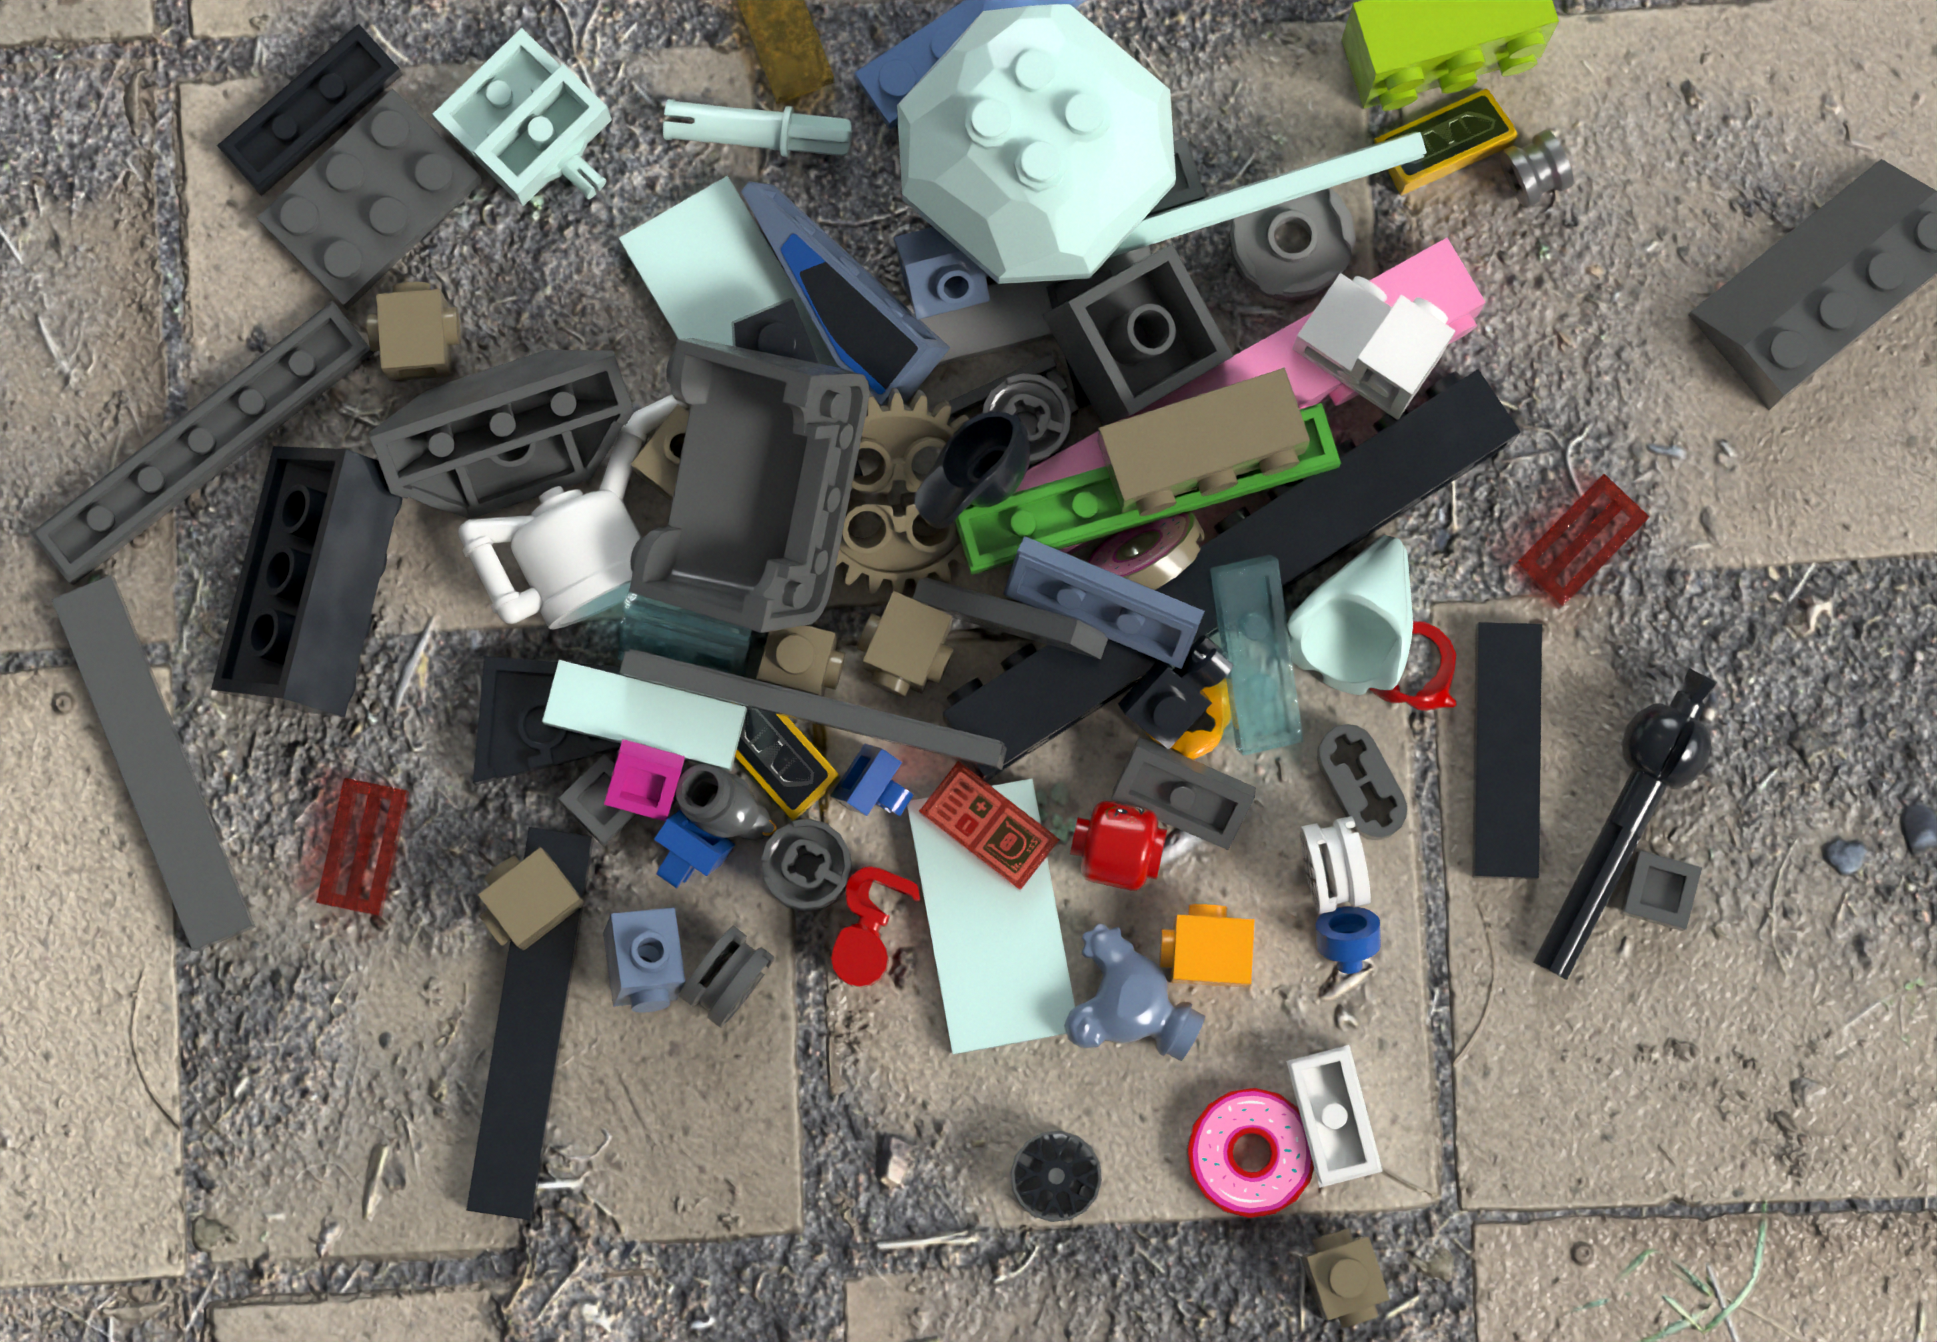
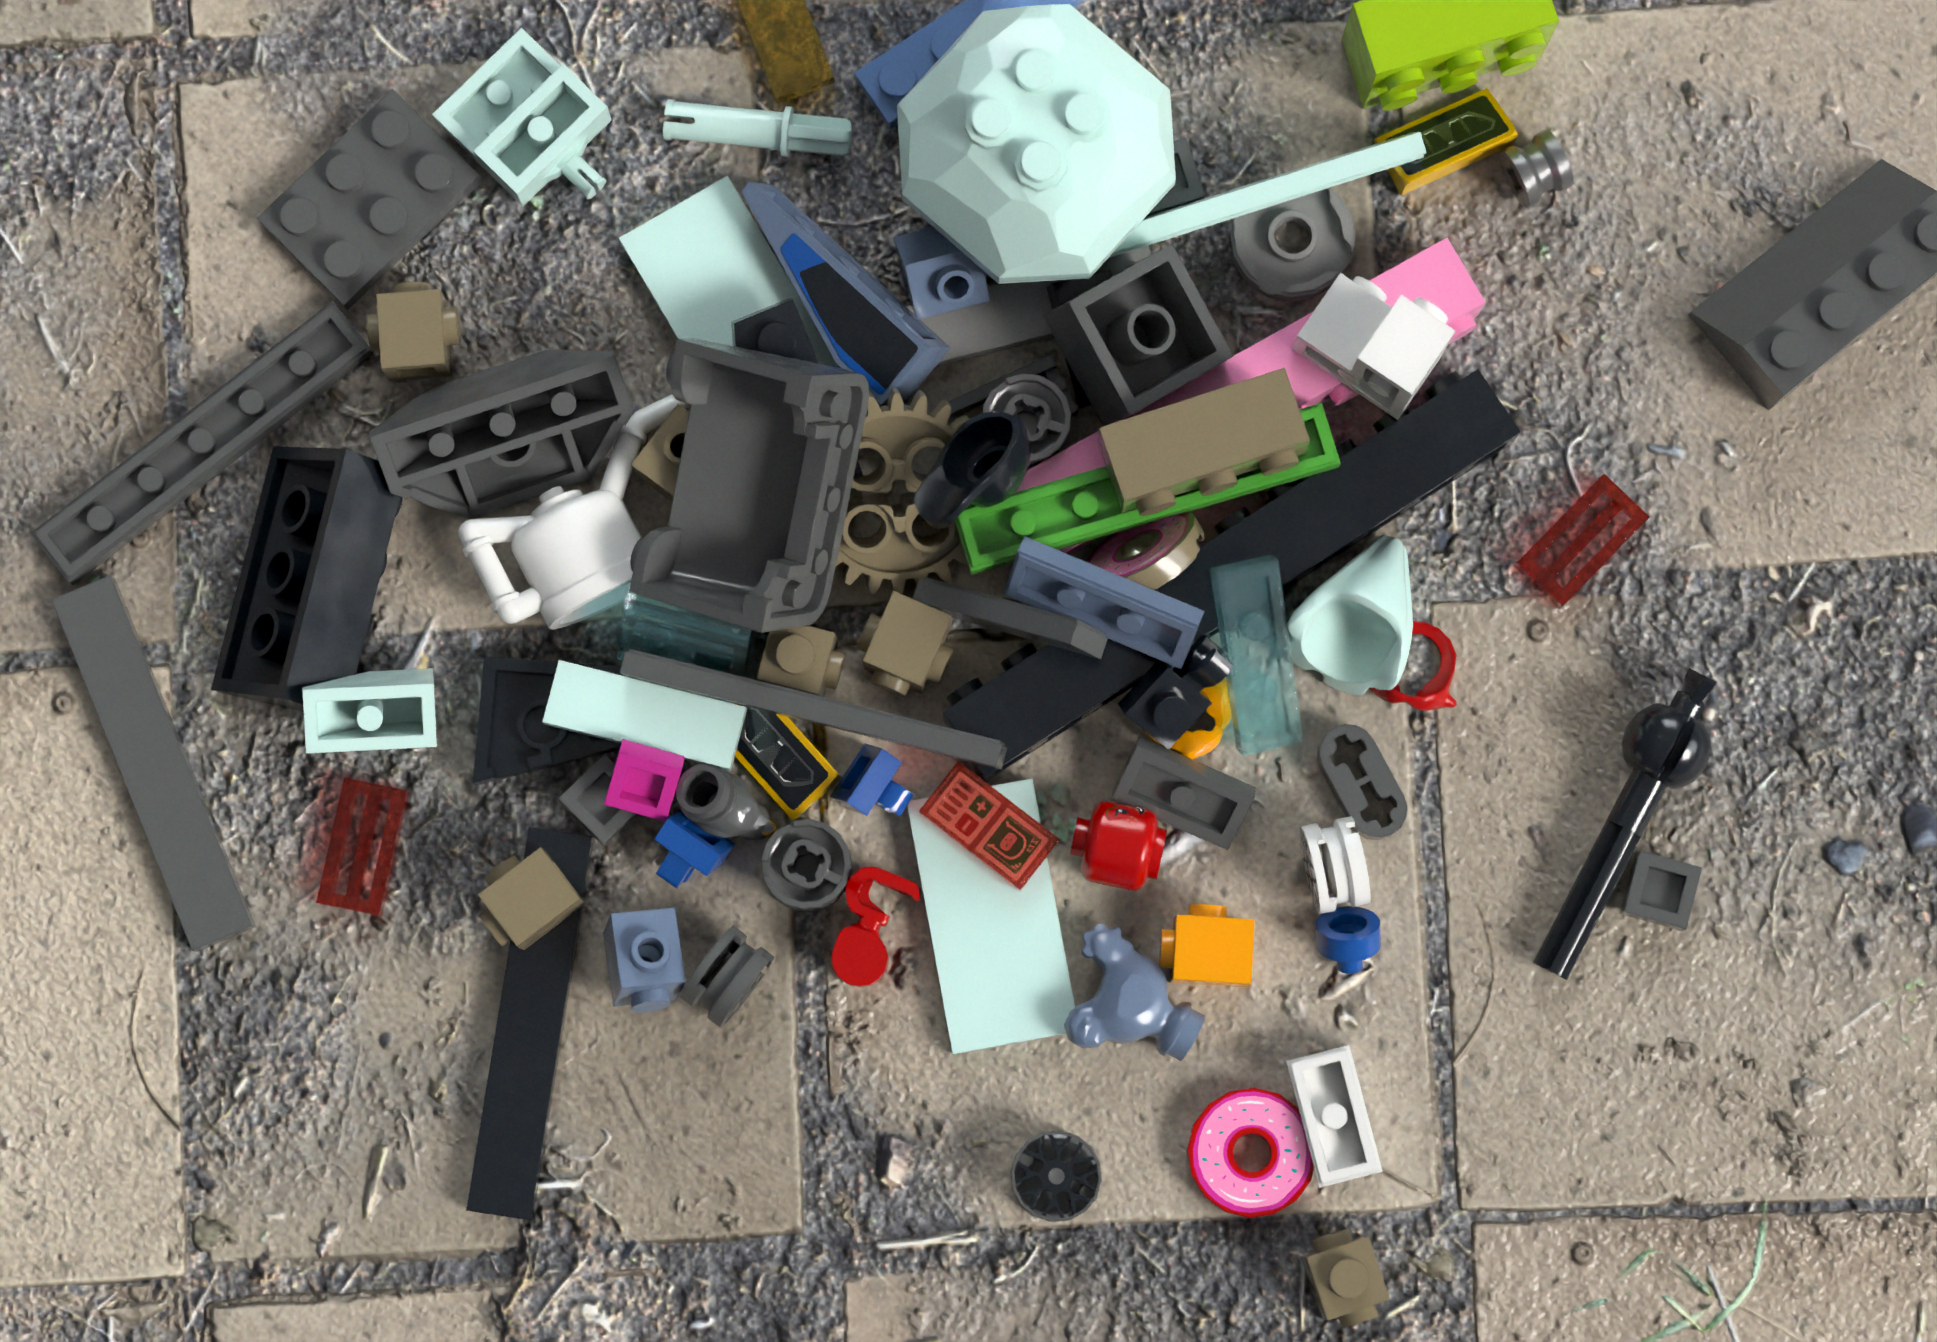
(309, 109): black tile -> none
(371, 712): none -> light aqua slope
(1507, 751): black tile -> none

